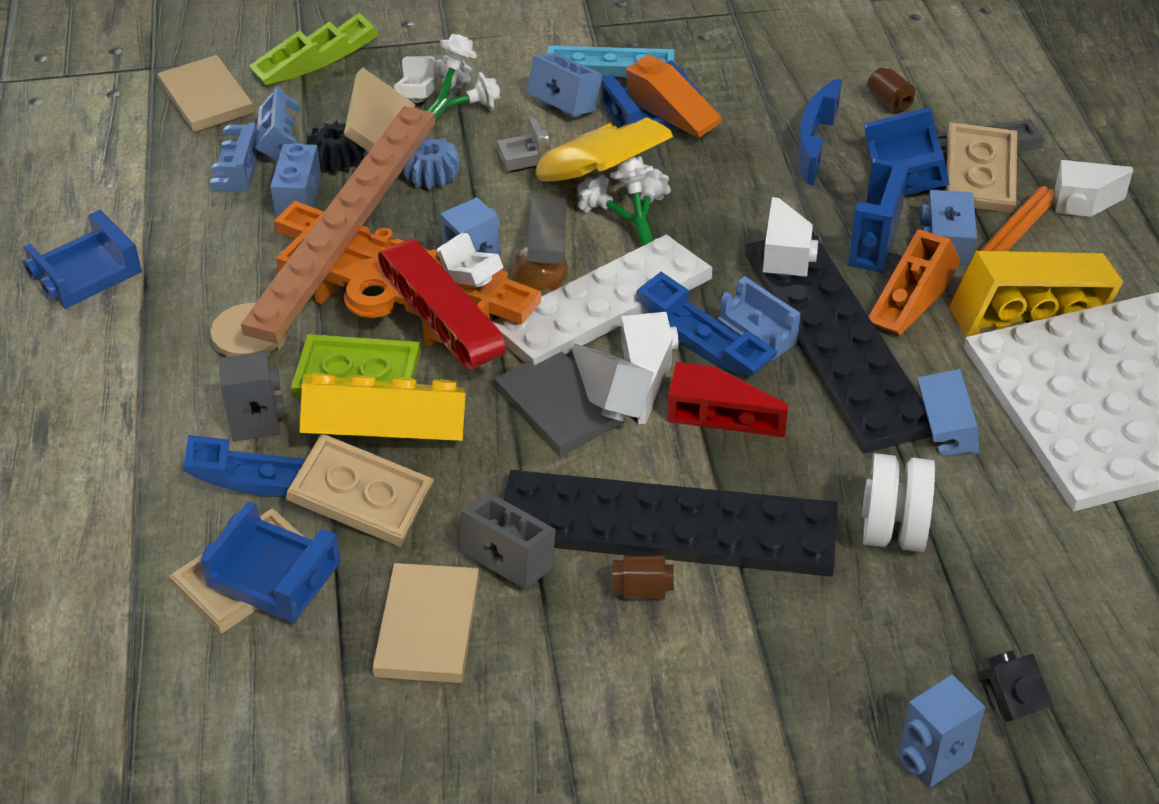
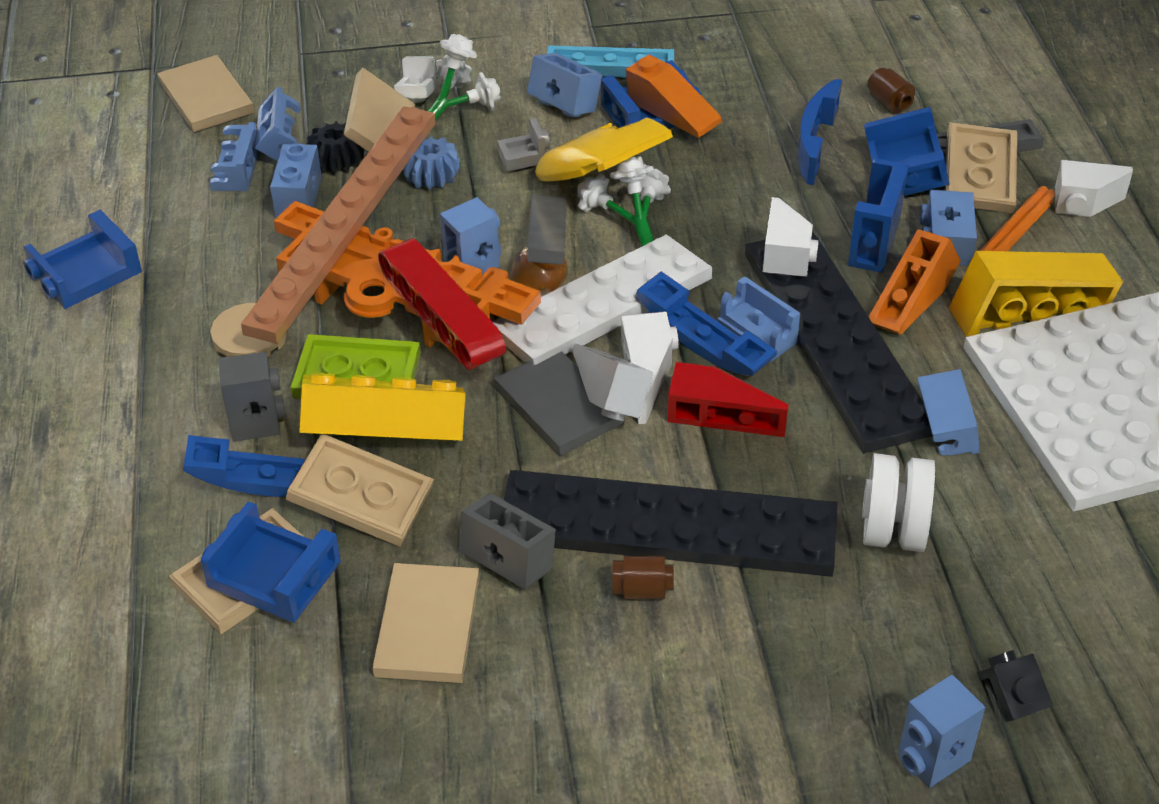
(306, 54): lime slope -> none
(466, 264): white bracket -> none

